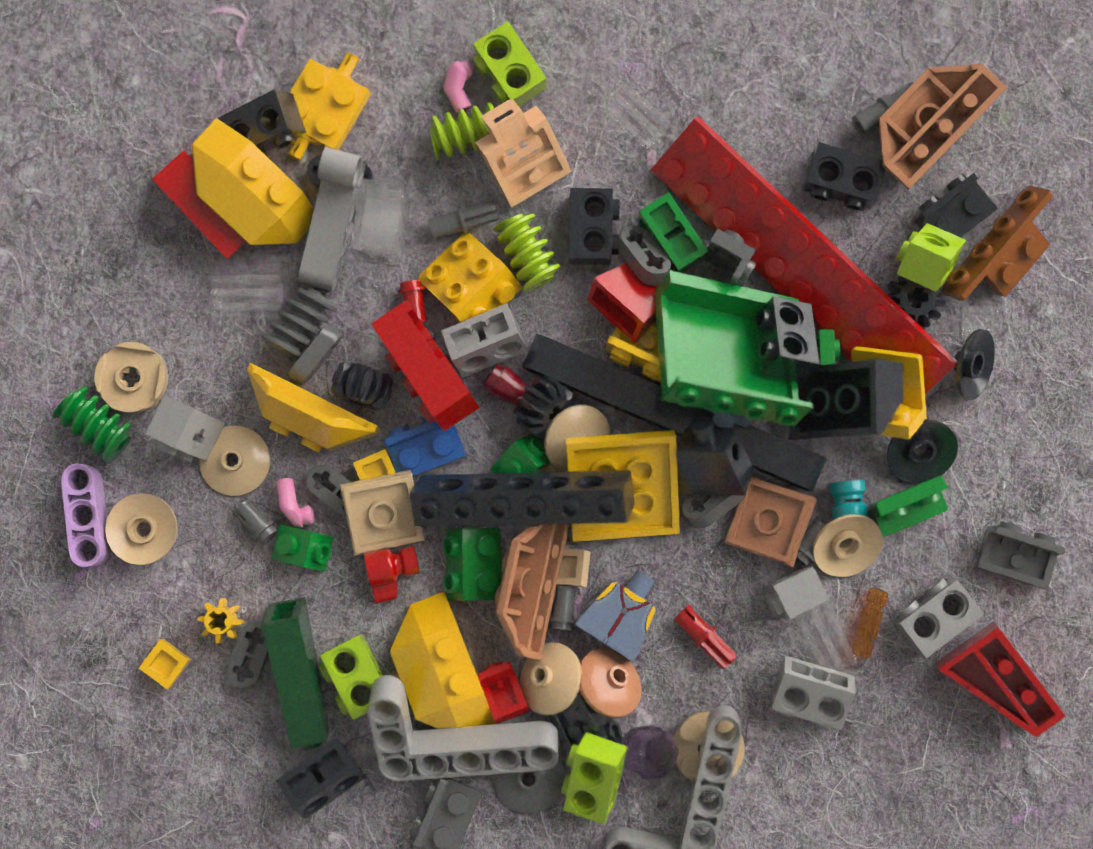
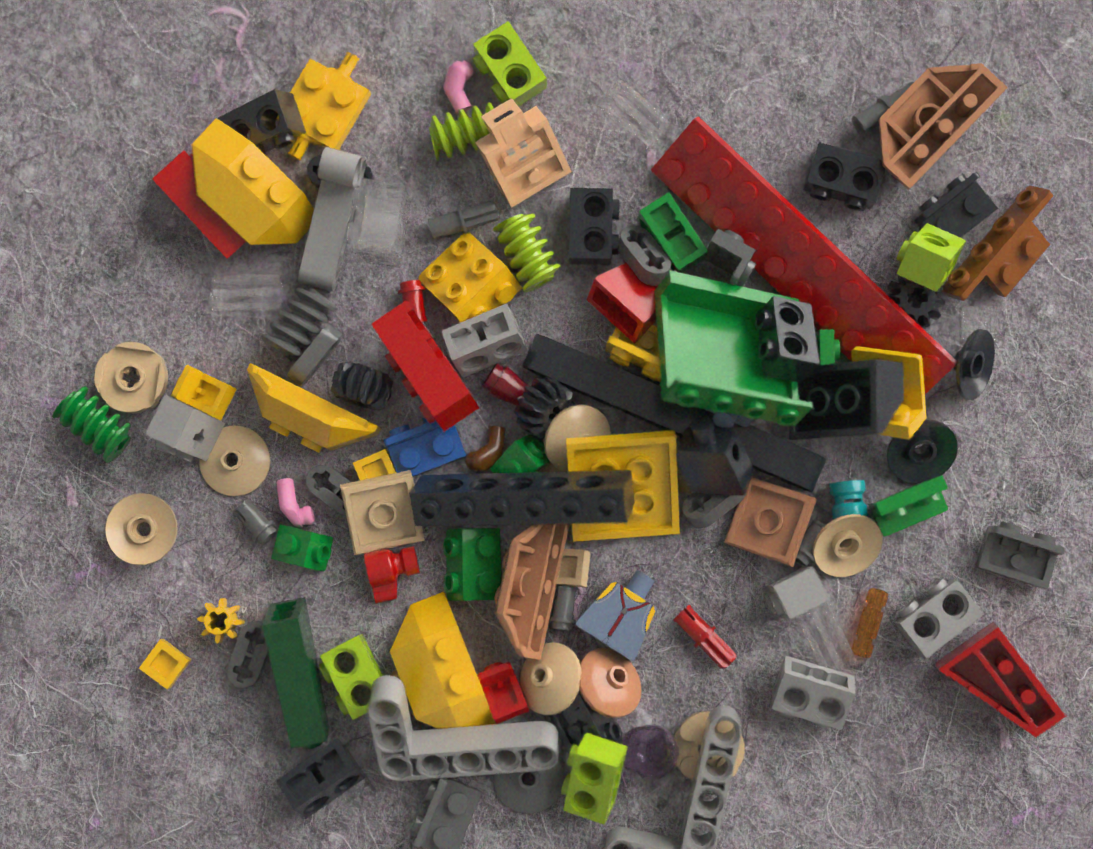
(74, 501): lavender beam -> none
(203, 392): none -> yellow bracket
(488, 454): none -> reddish brown arm

